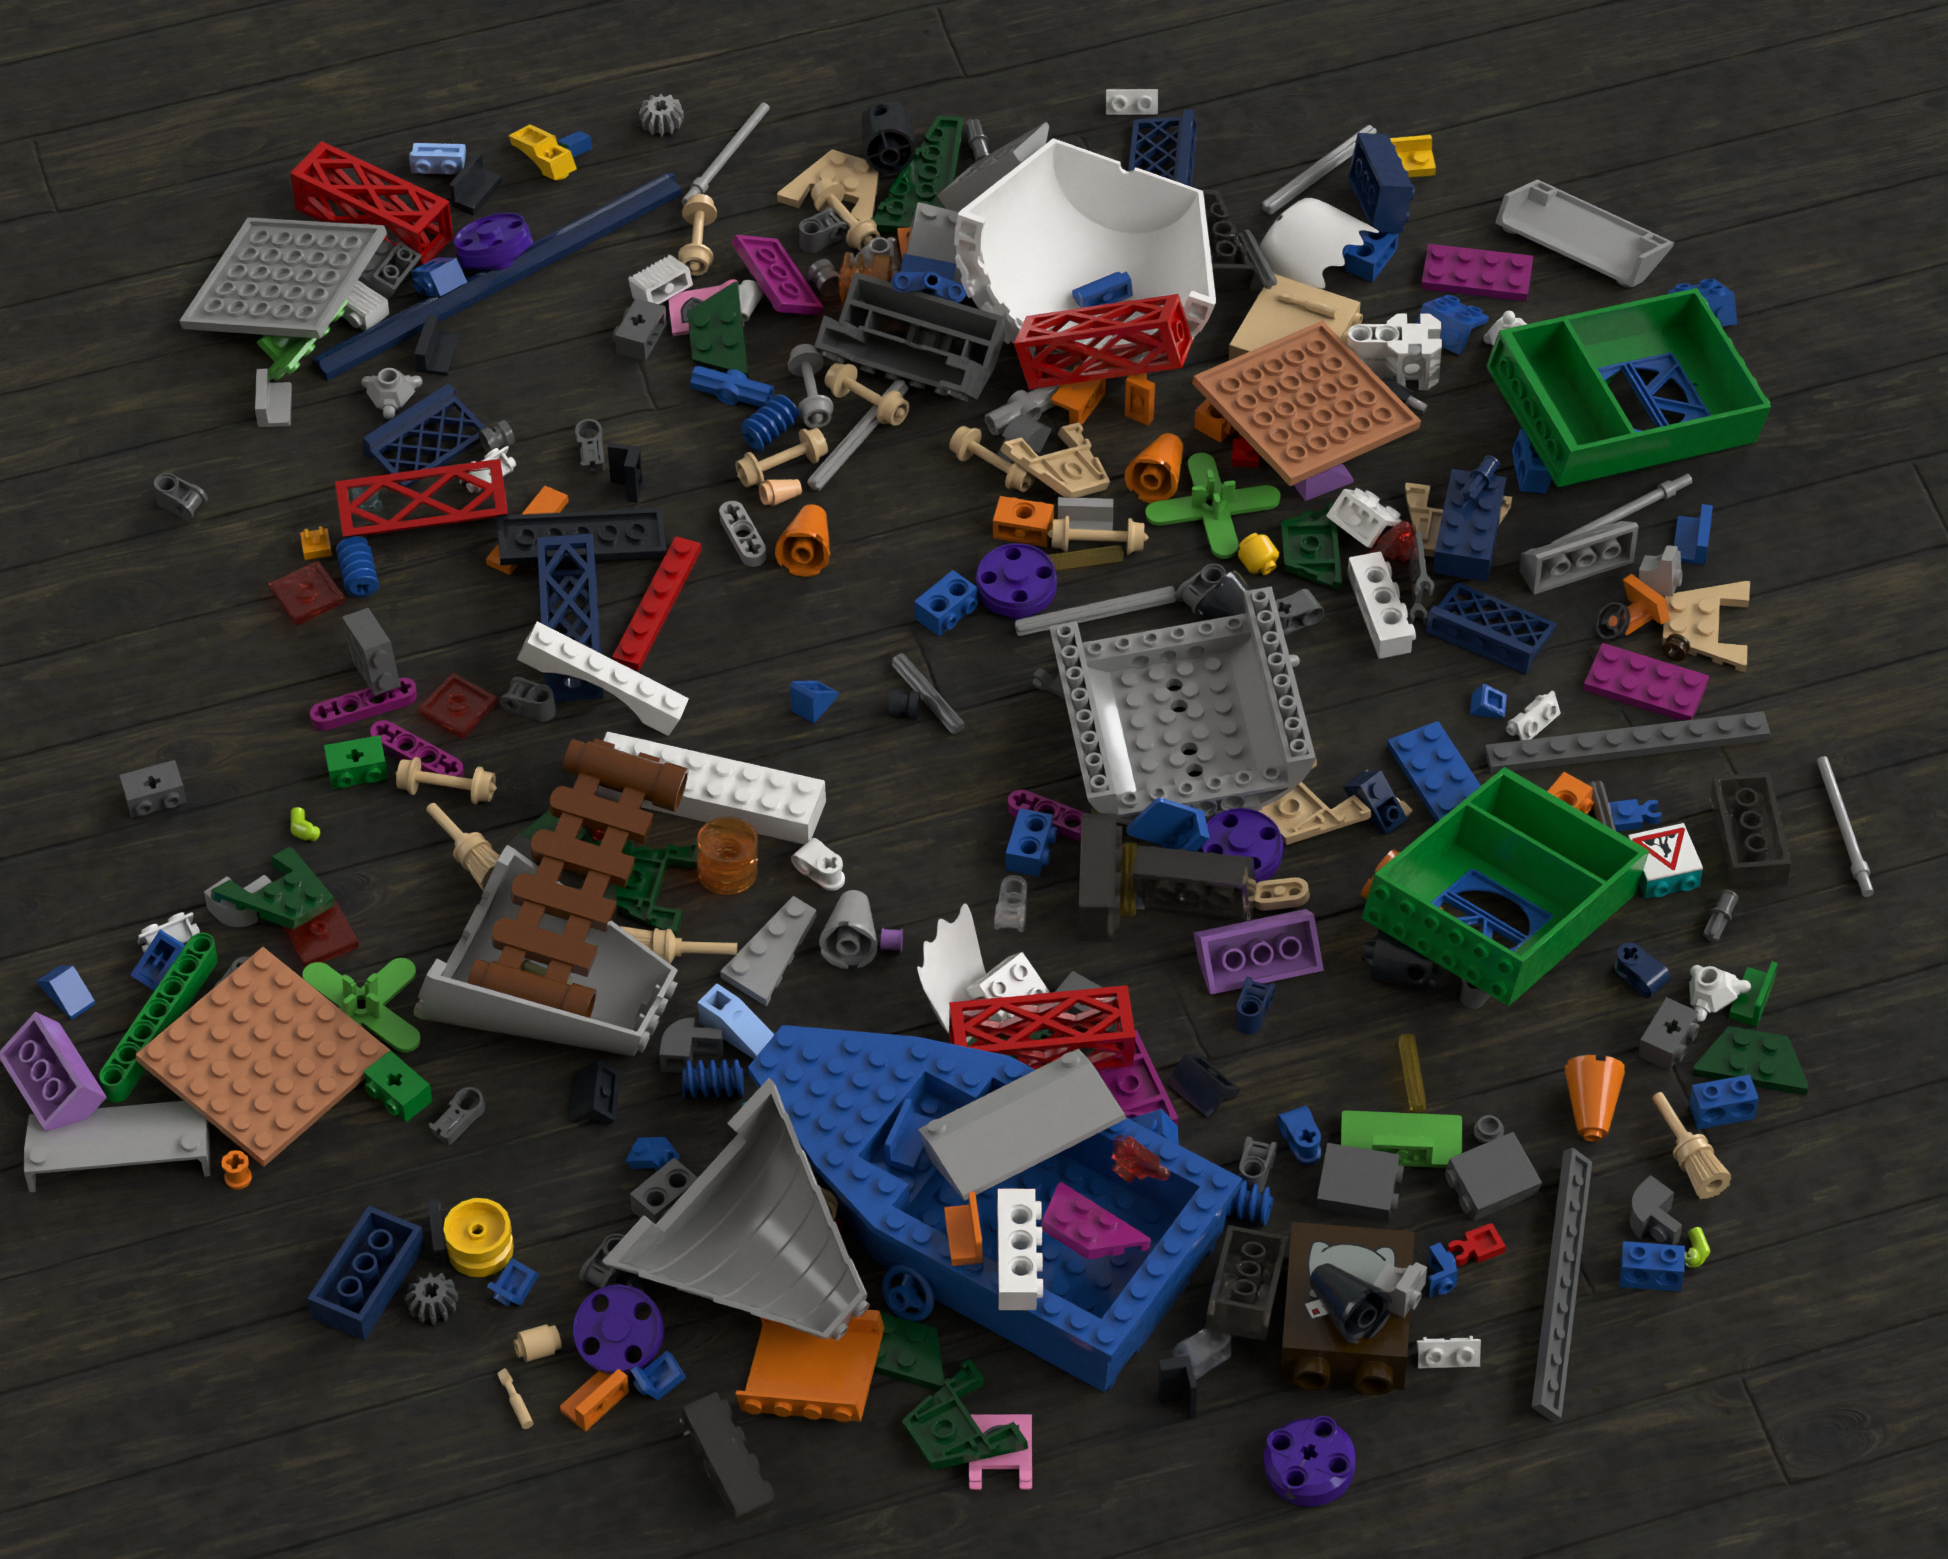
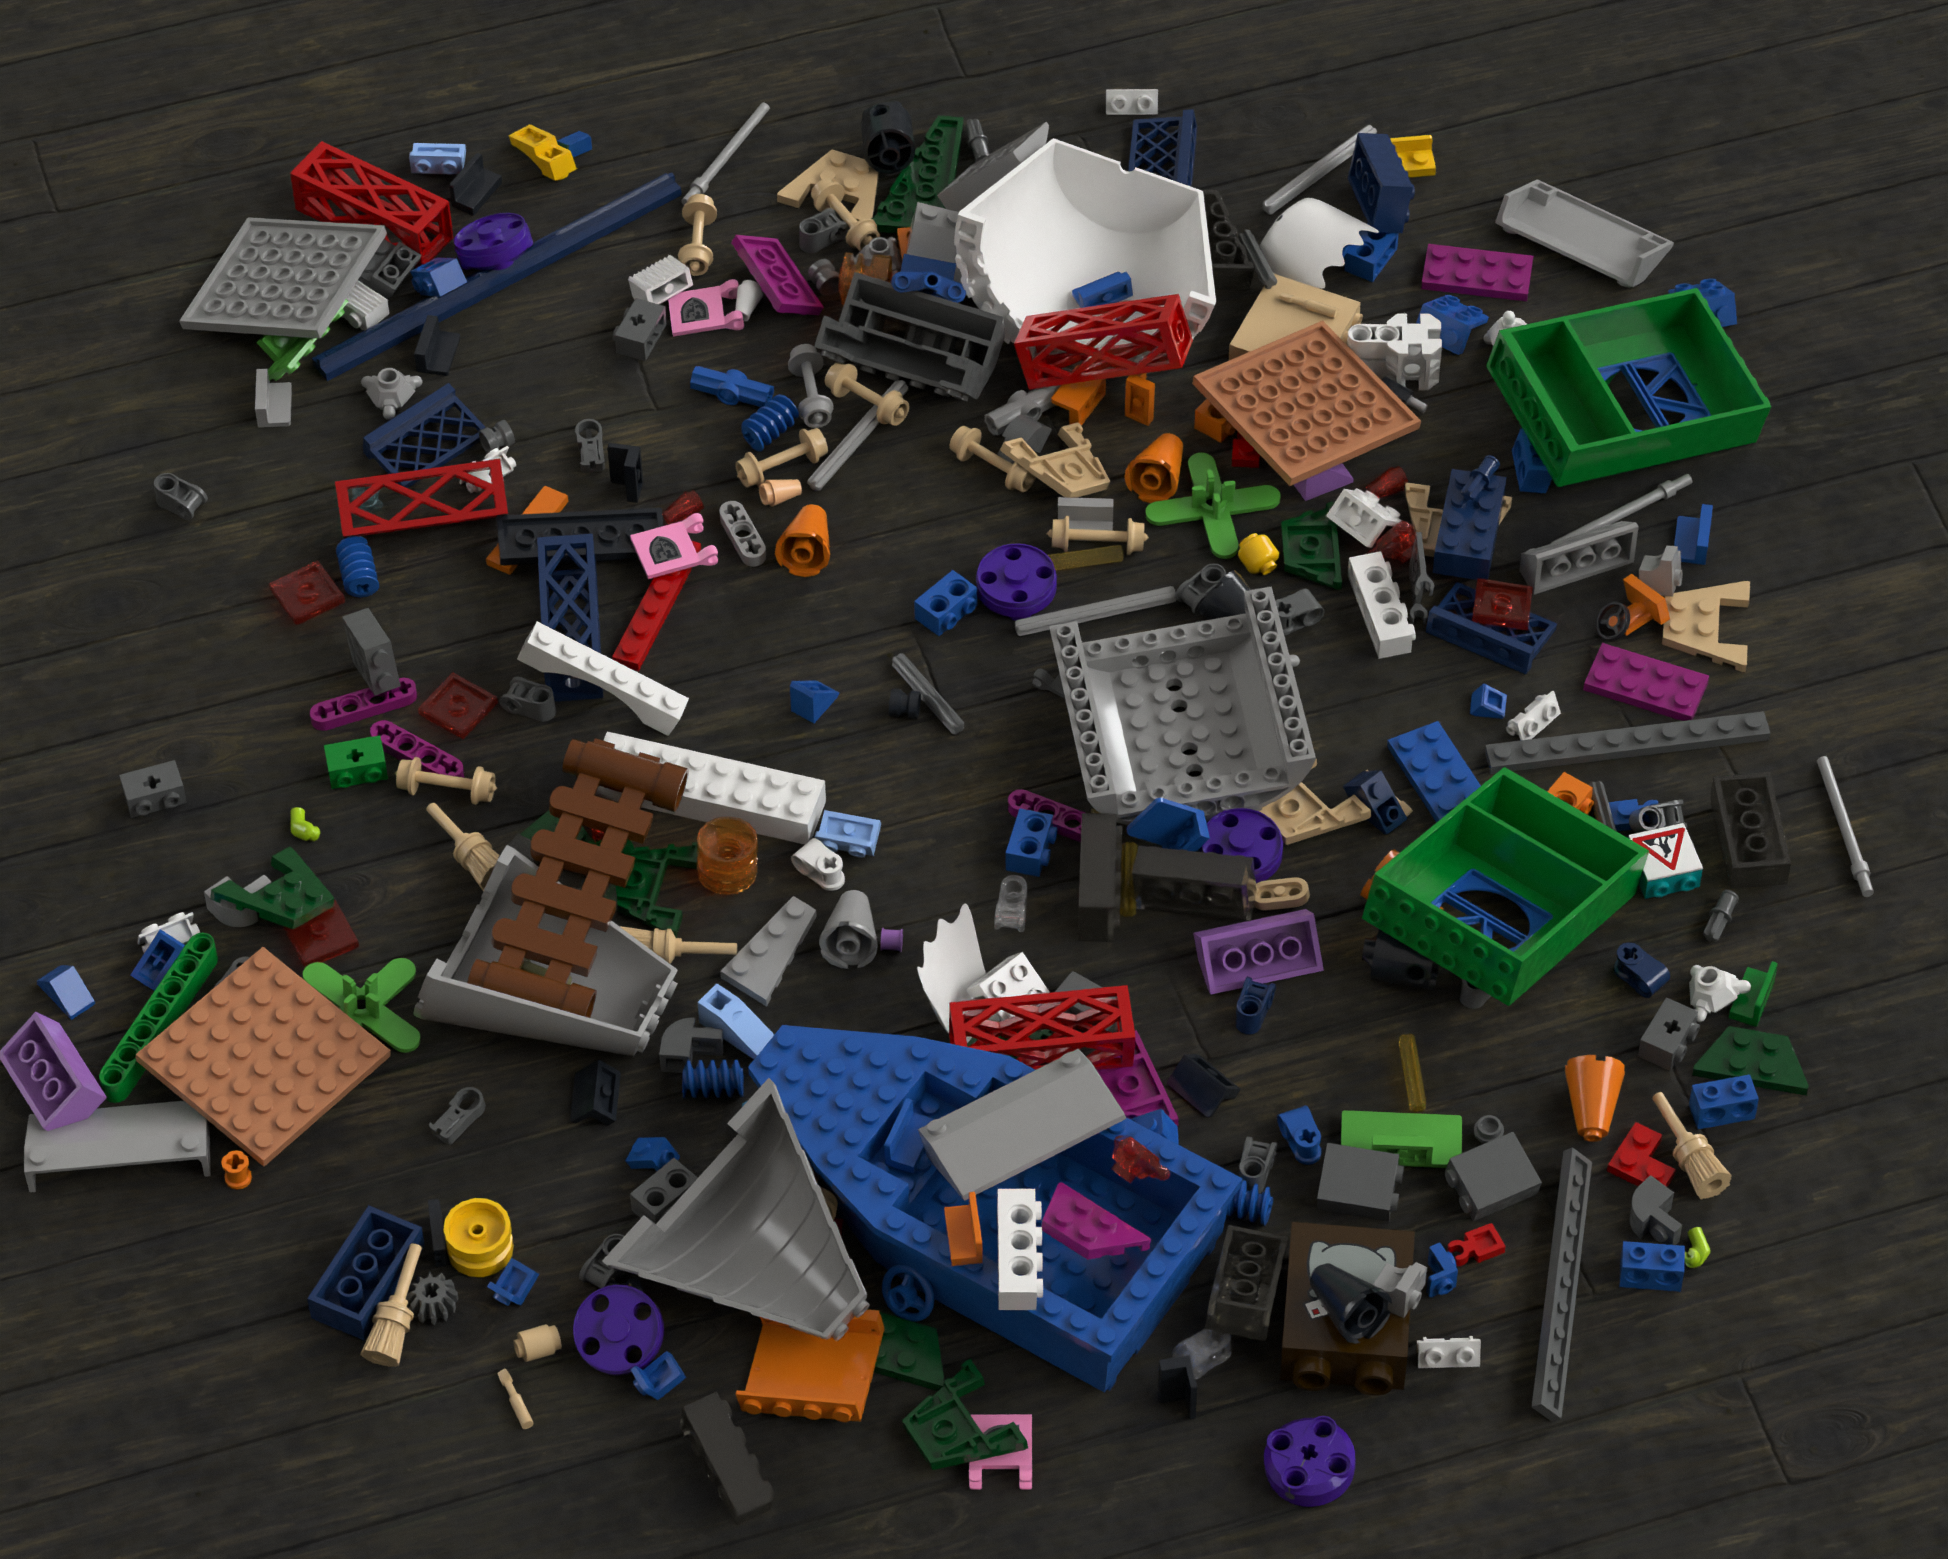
(316, 543): light orange tile -> none
(392, 1318): none -> tan piece
(397, 1086): green brick -> none
(595, 1398): orange panel -> none
(661, 114): light grey gear -> none
(671, 549): none -> bright pink flag
(683, 507): none -> clear red cone
(718, 331): dark green wing -> none
(849, 833): none -> light blue bracket
(1023, 521): orange brick -> none
(1389, 482): none -> clear red cone
(1502, 604): none -> clear red plate
(1634, 1158): none -> red plate
(1660, 816): none -> dark grey piece
(1676, 647): dark brown bush -> none

